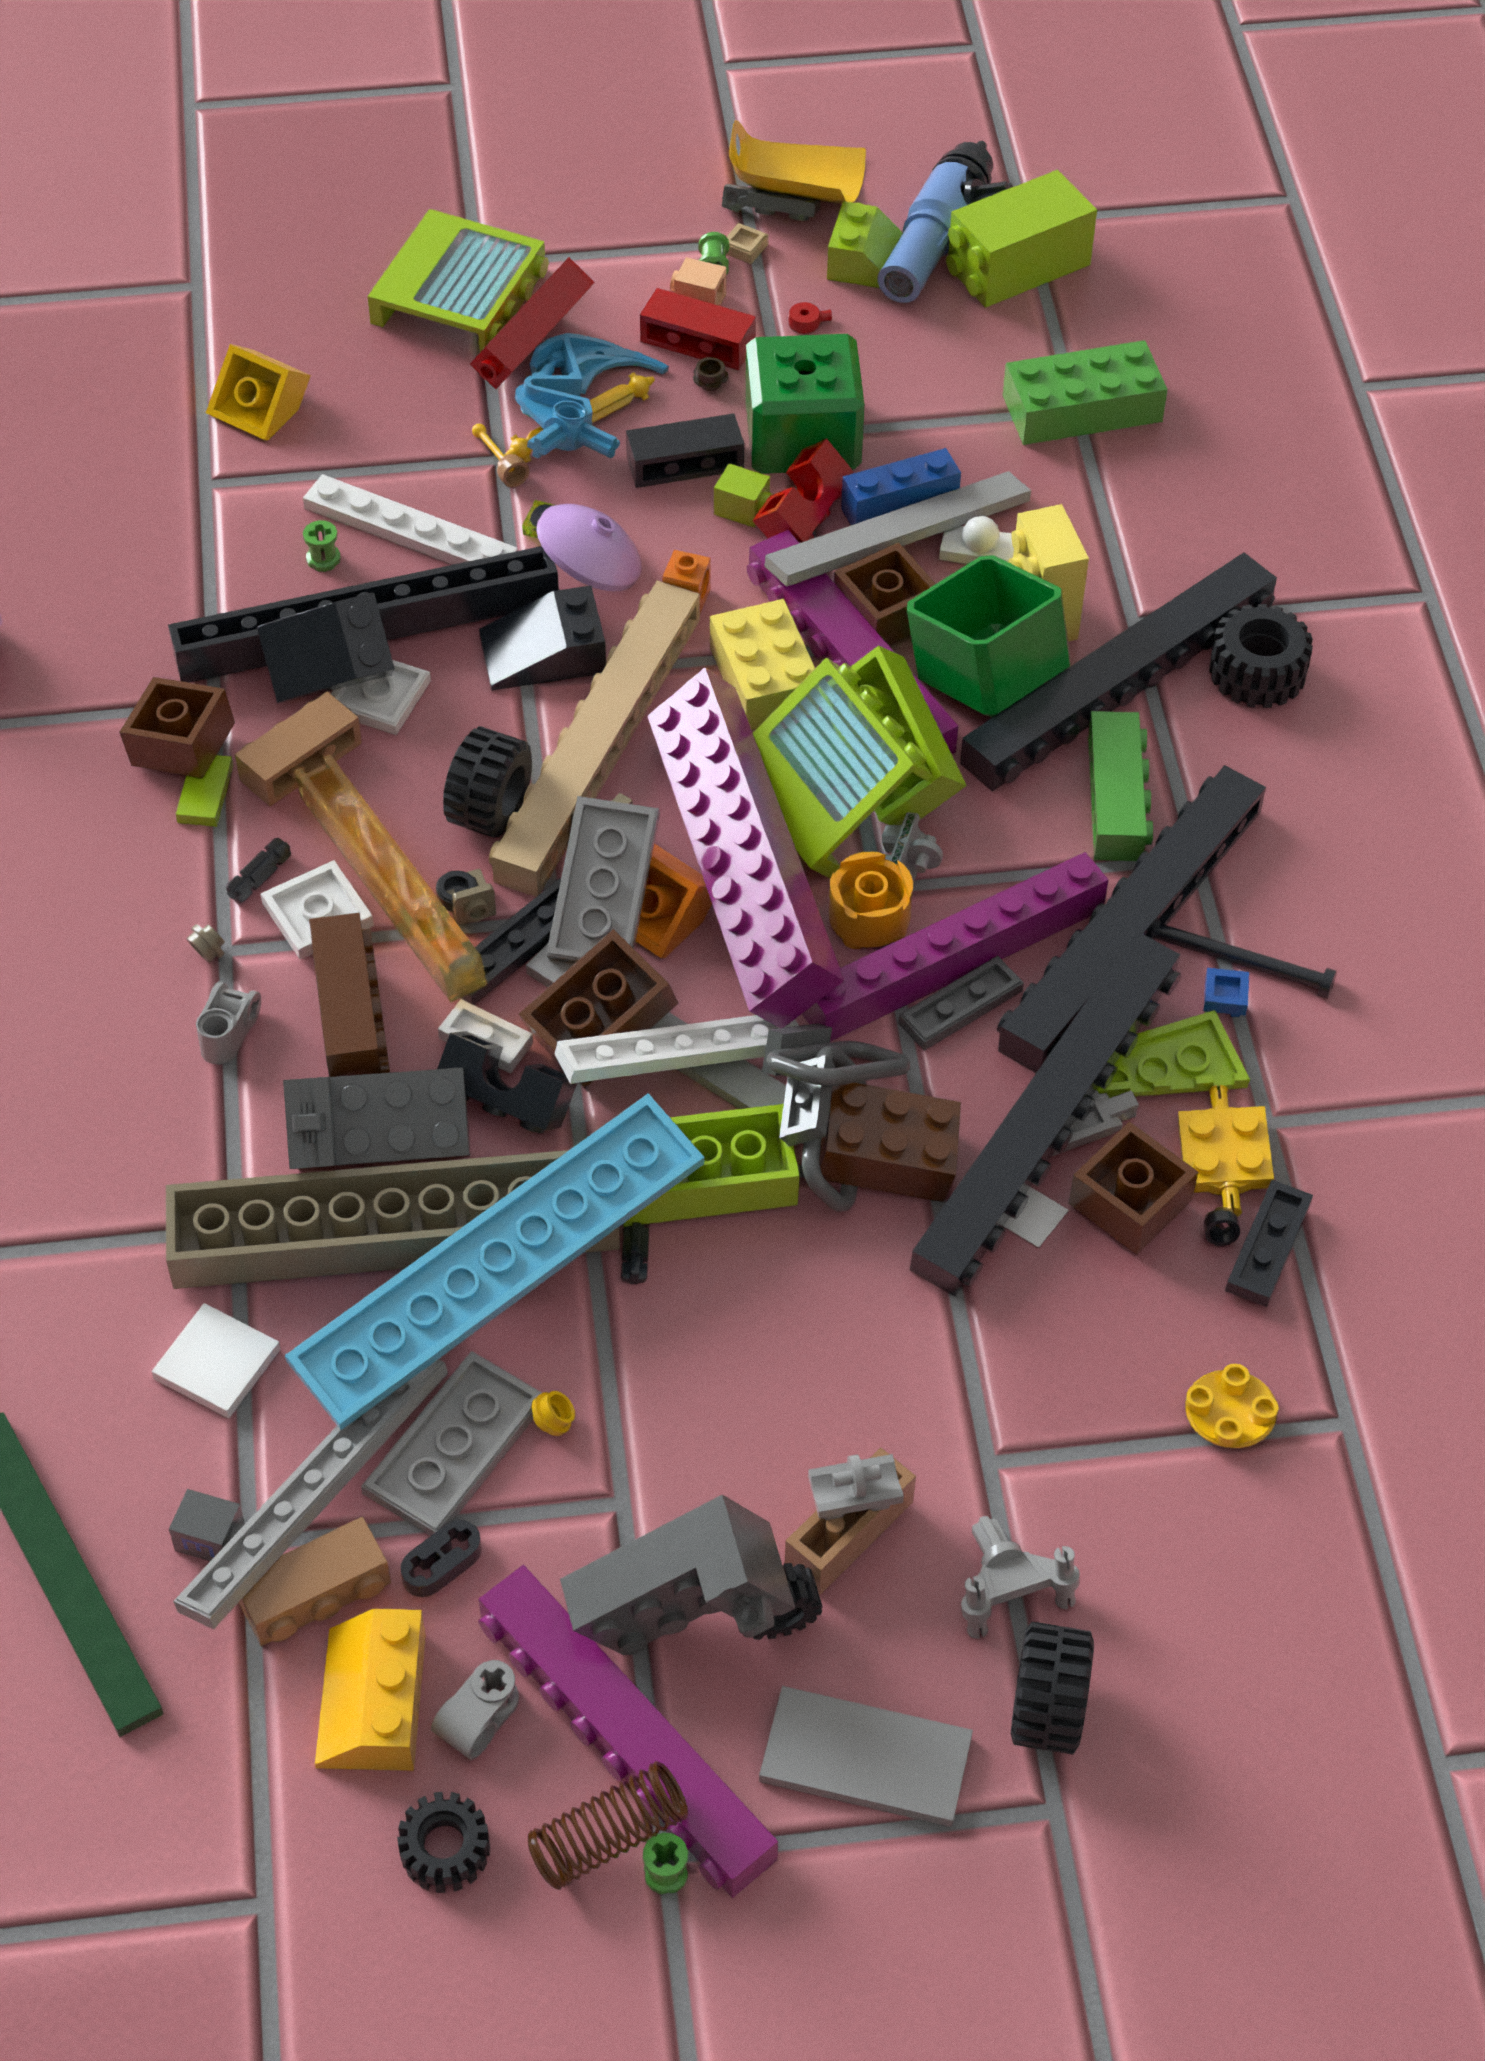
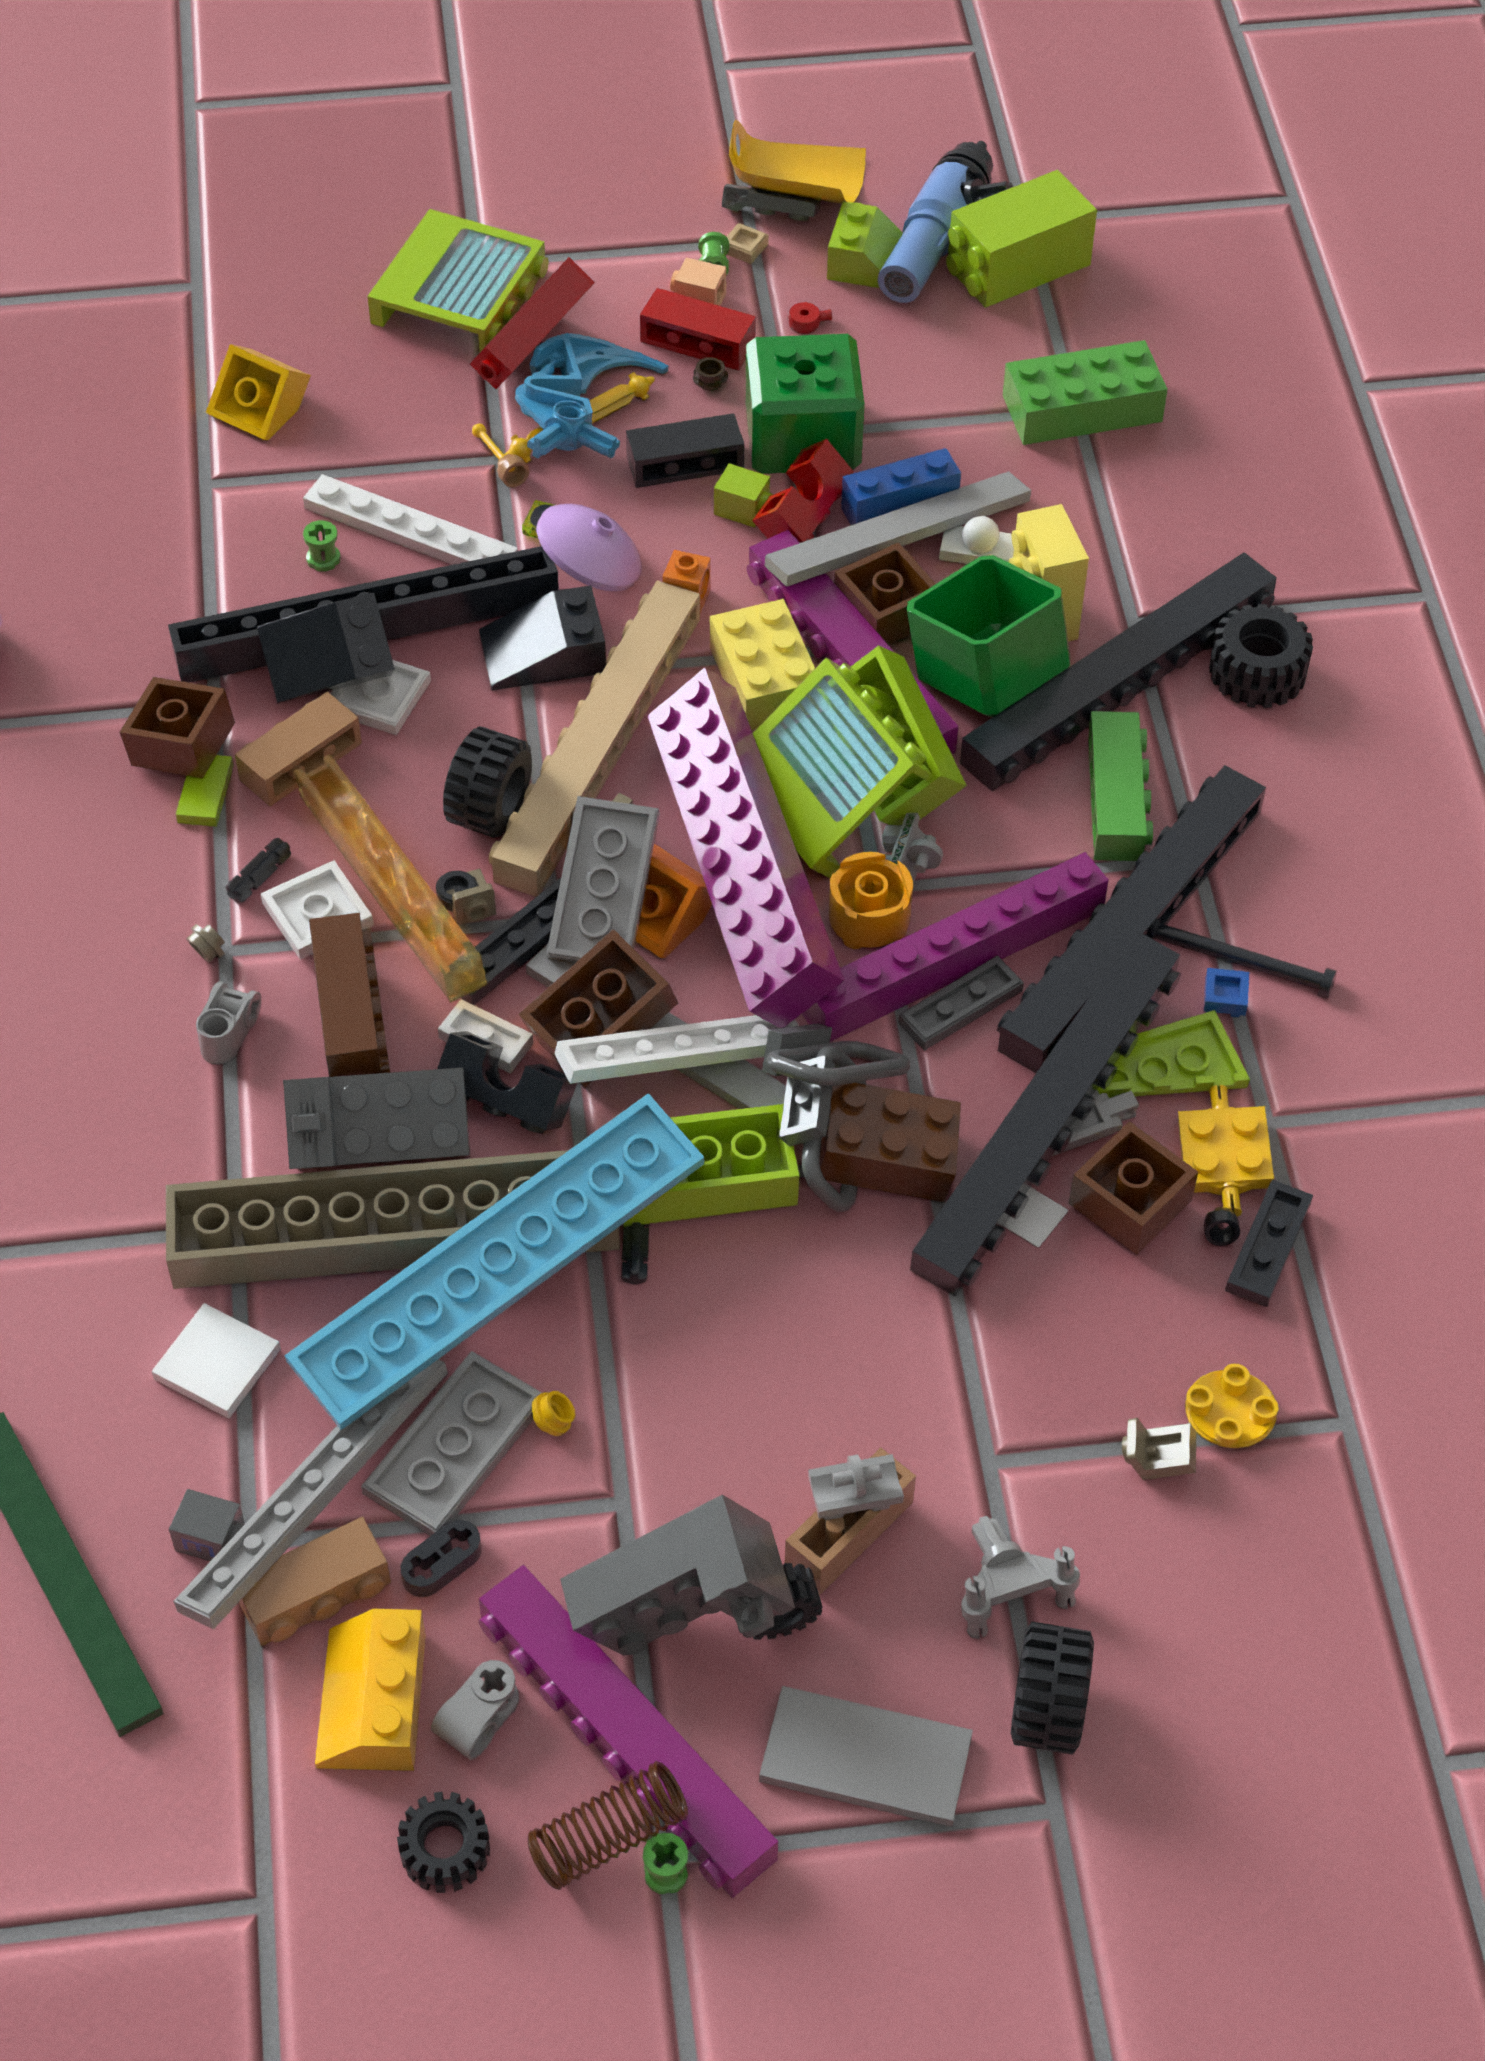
(1160, 1450): none -> dark tan bracket

